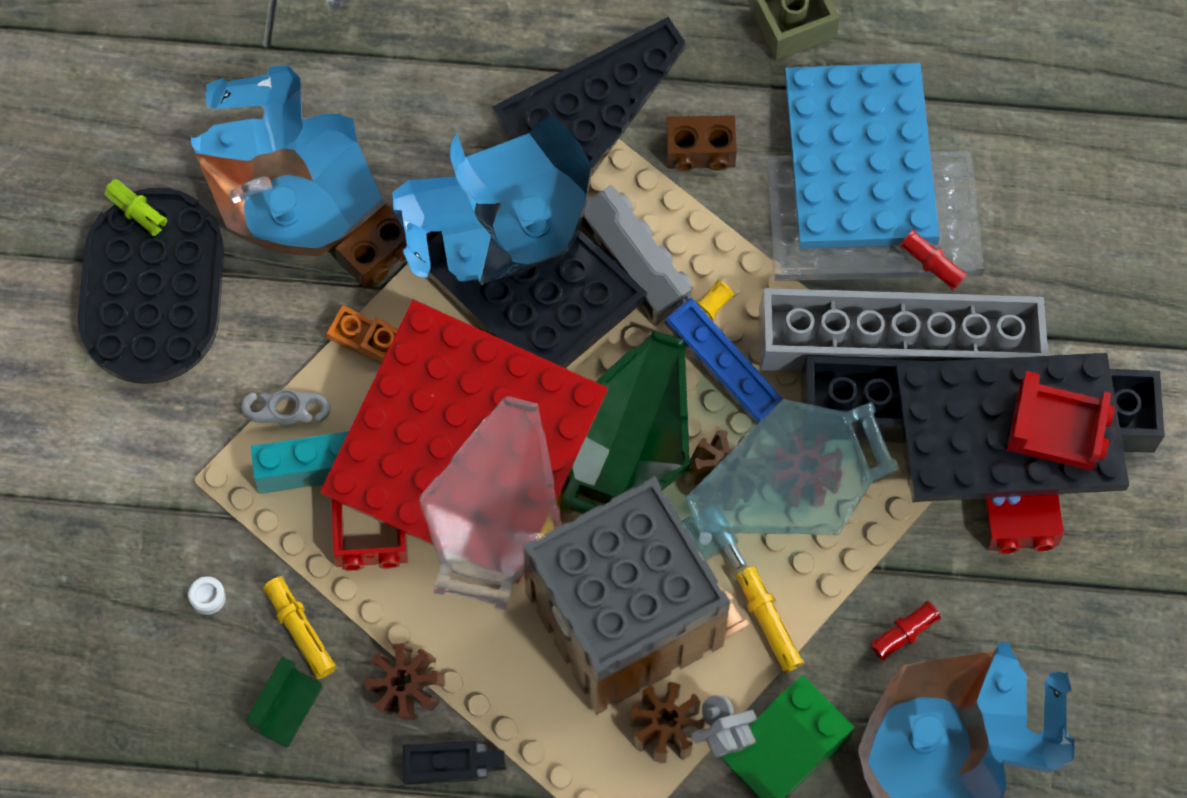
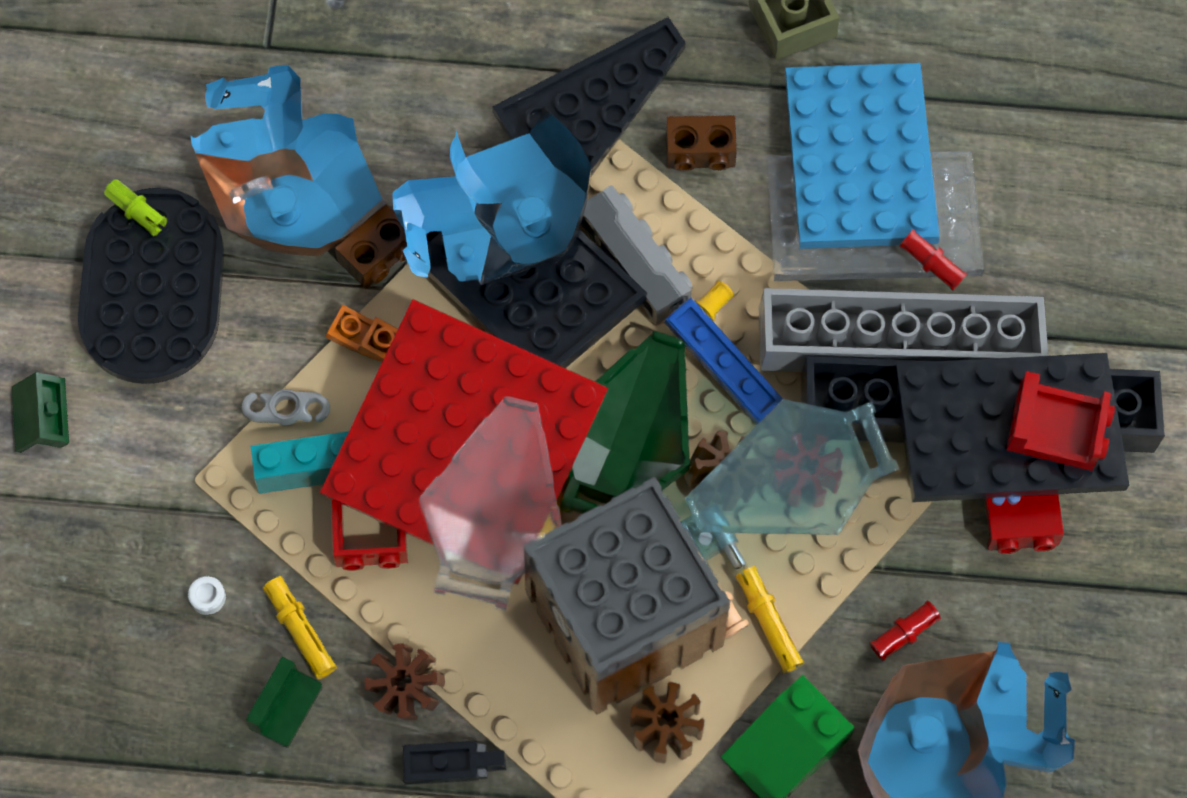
(40, 412): none -> dark green panel
(727, 731): light grey hips -> none

